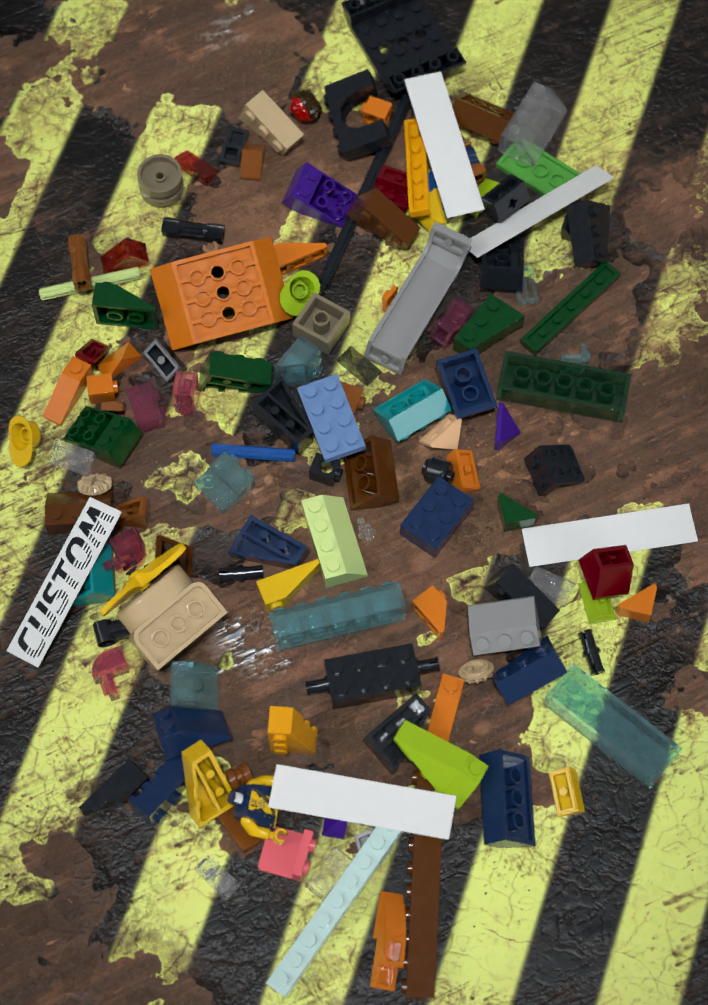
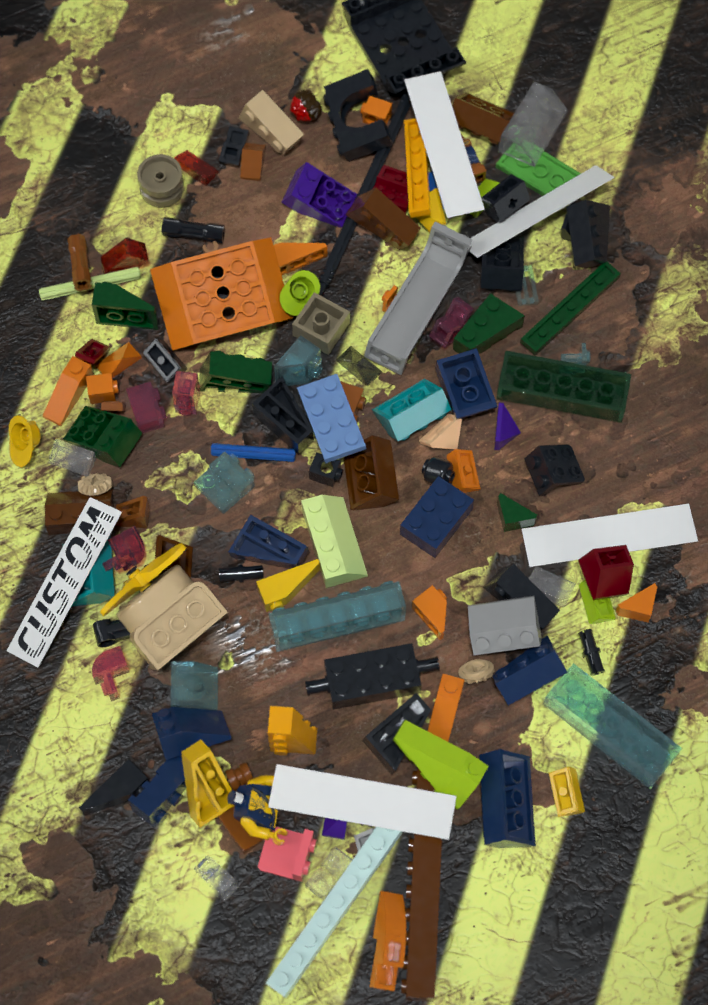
(365, 530): clear hair -> none

